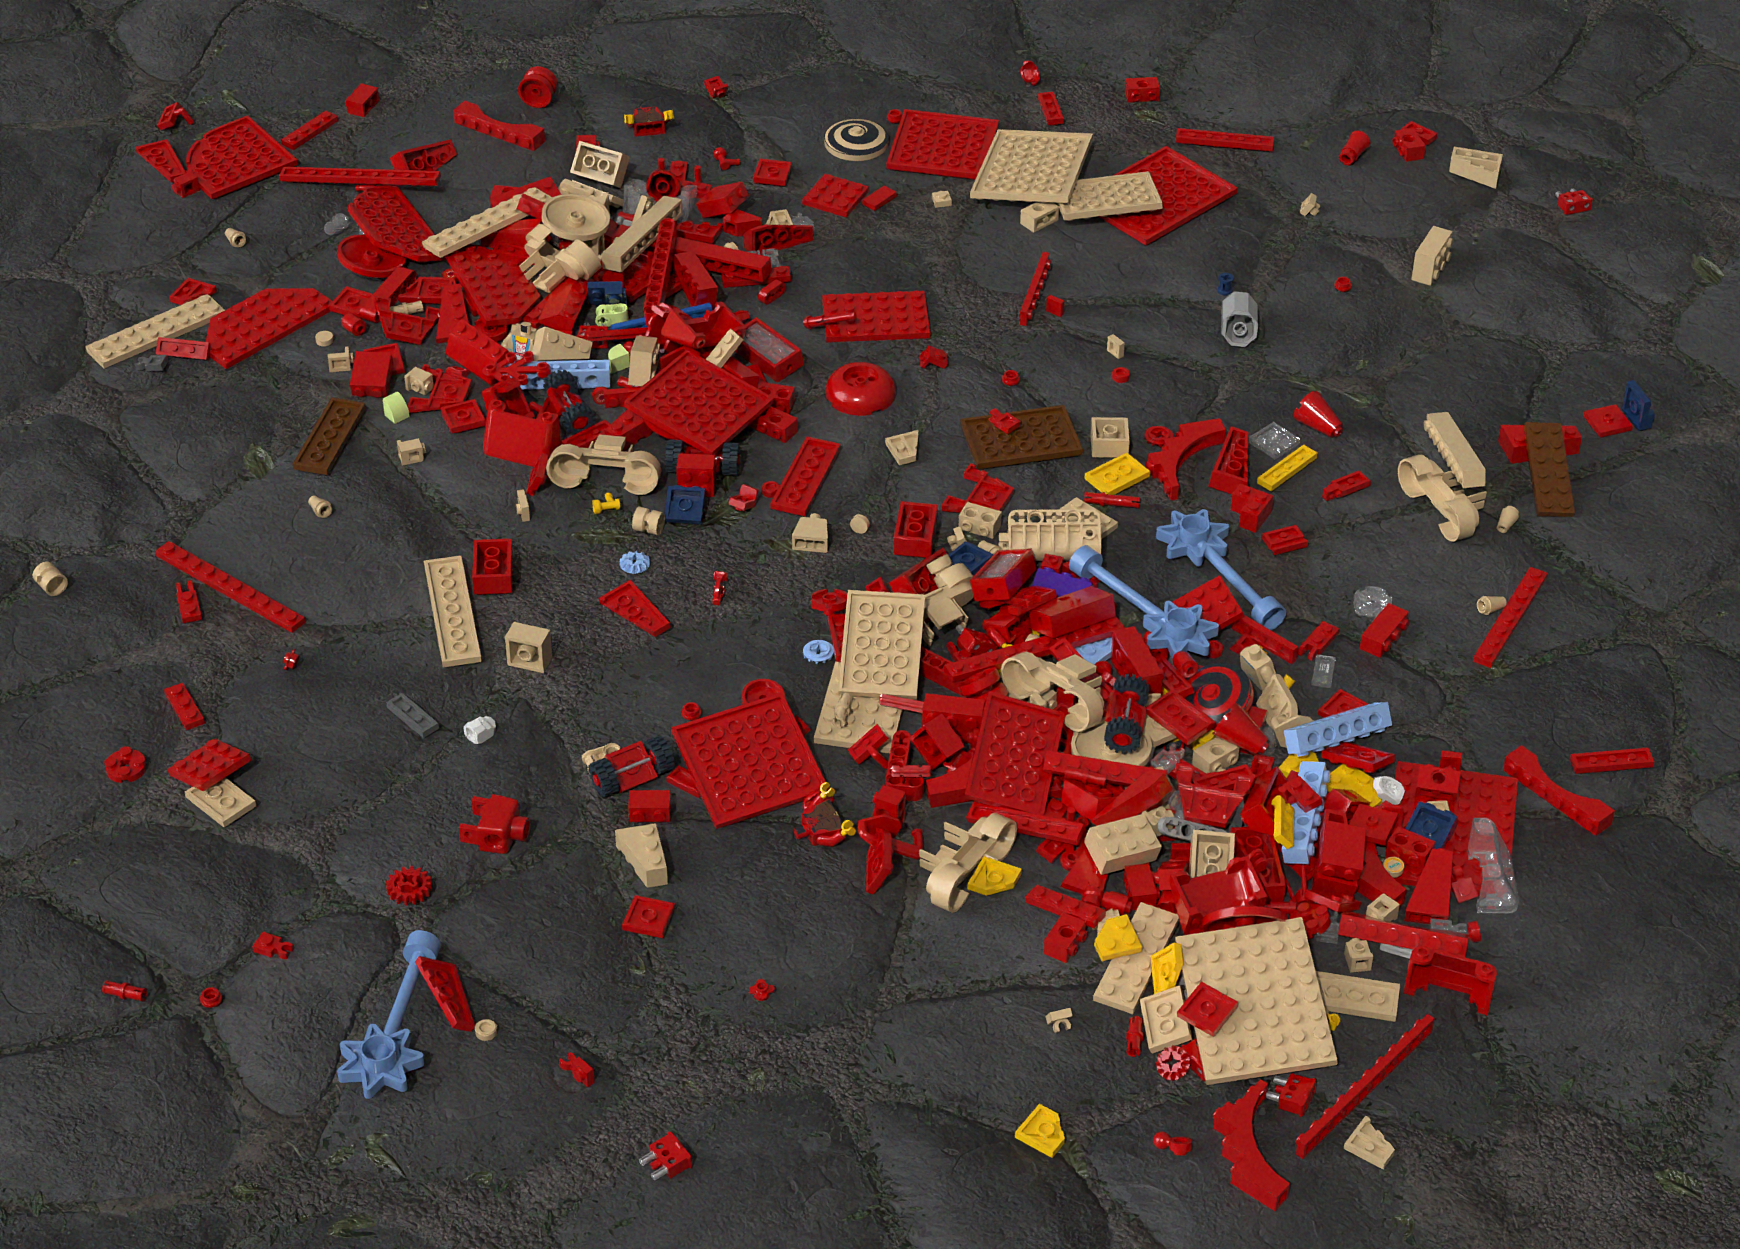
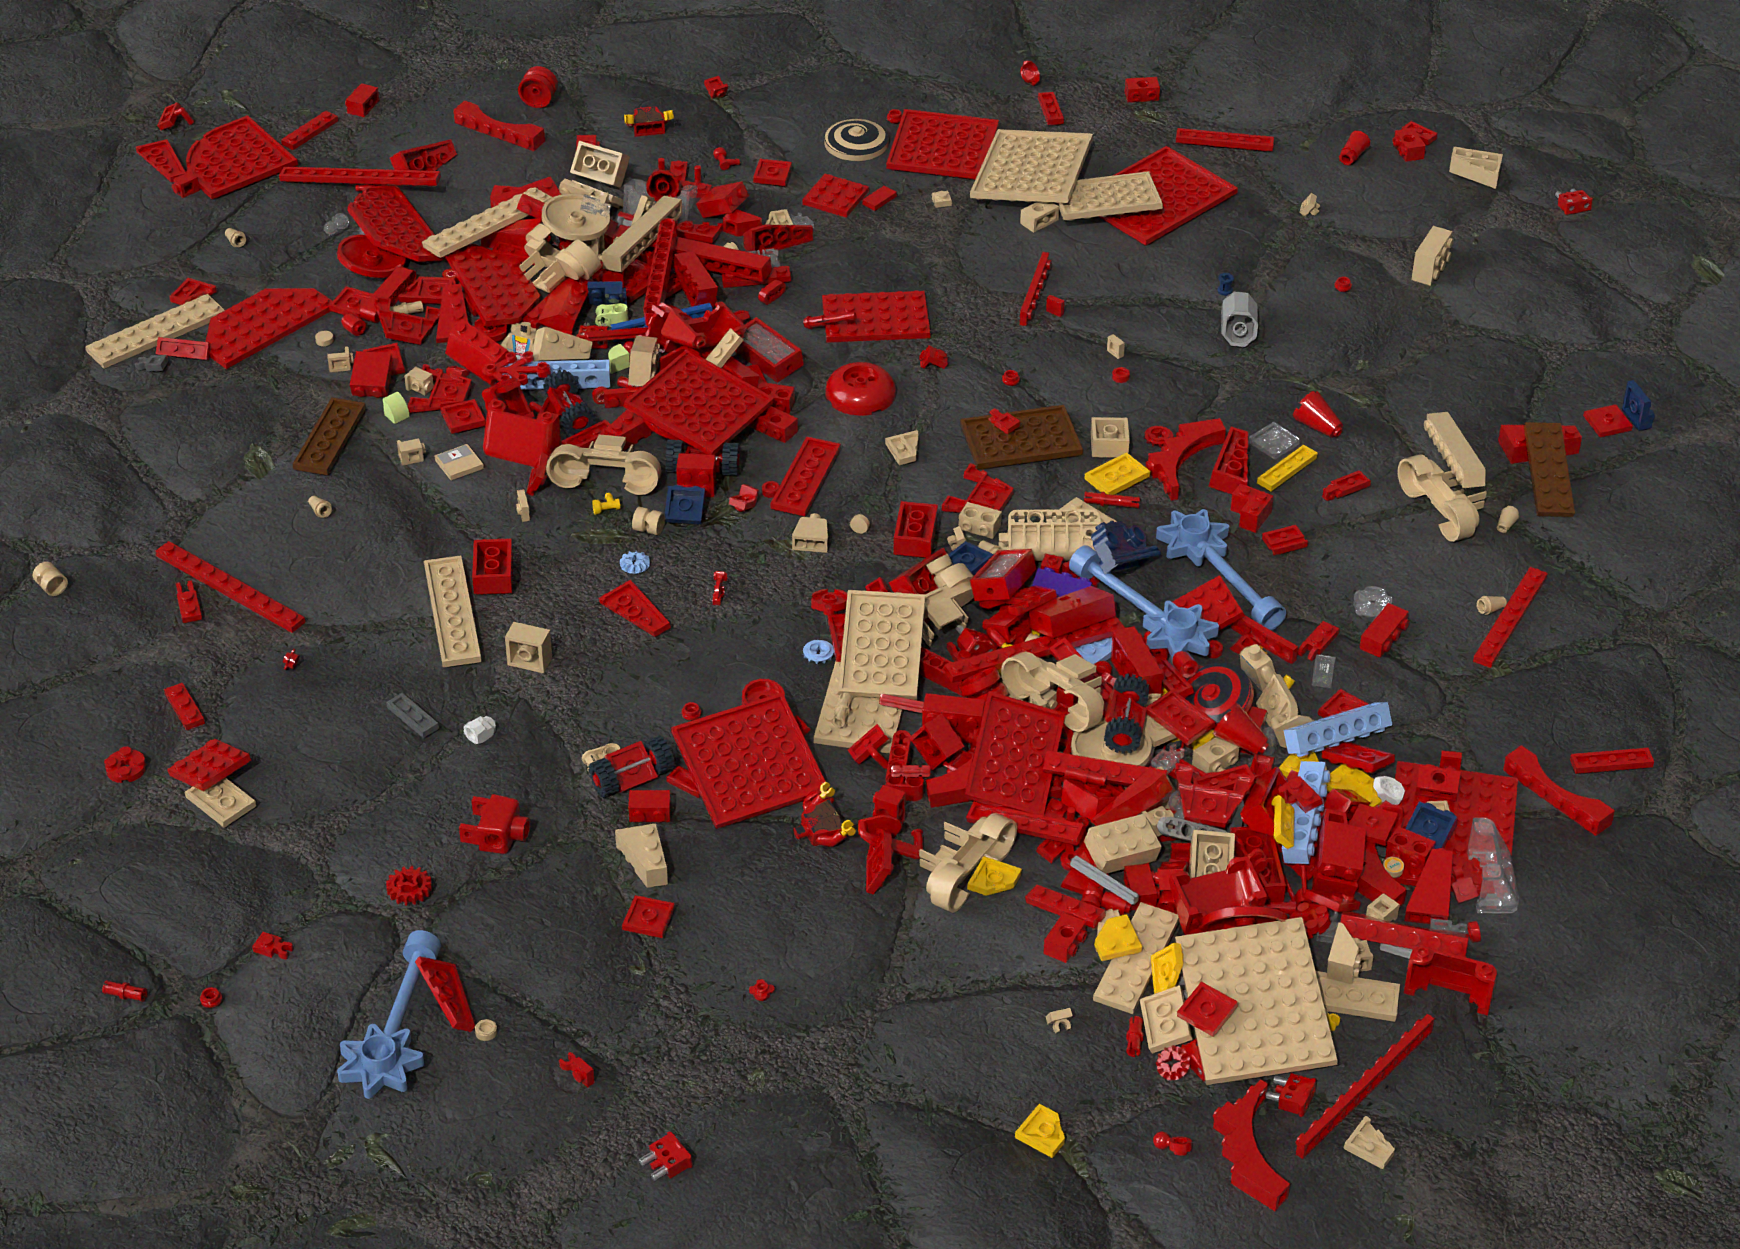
(459, 462): none -> tan tile
(593, 205): none -> clear plate
(1104, 880): none -> axle
(1121, 547): none -> dark blue brick
(1343, 957): none -> tan slope

